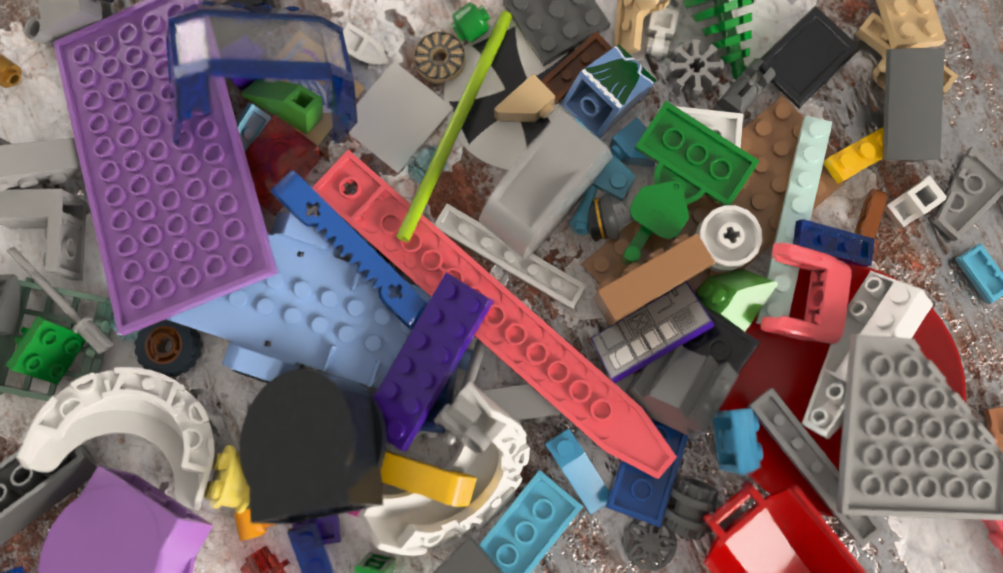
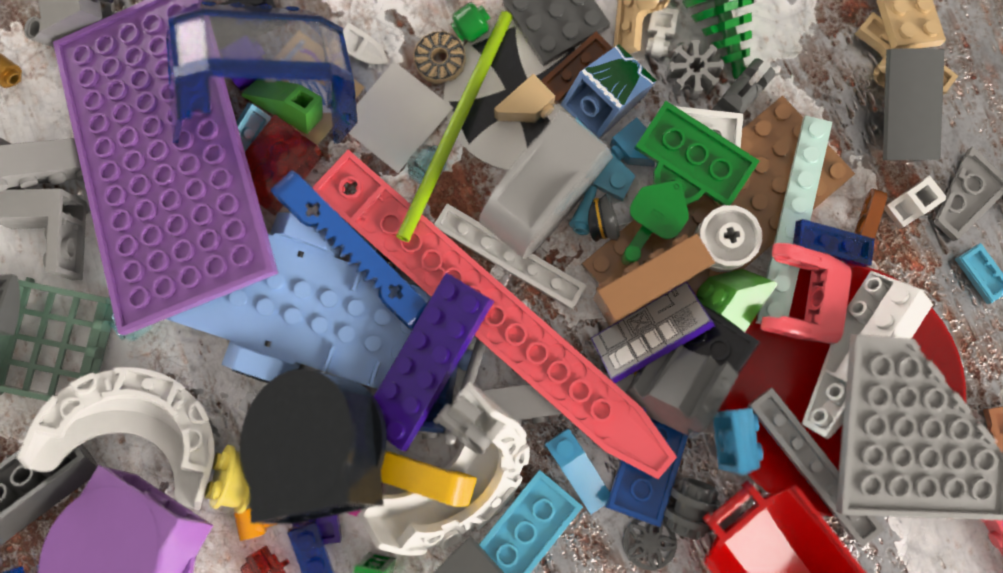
(45, 350): green plate -> none
(85, 326): light grey piece -> none
(183, 352): black wheel -> none
(808, 56): black piece -> none
(856, 157): yellow plate -> none

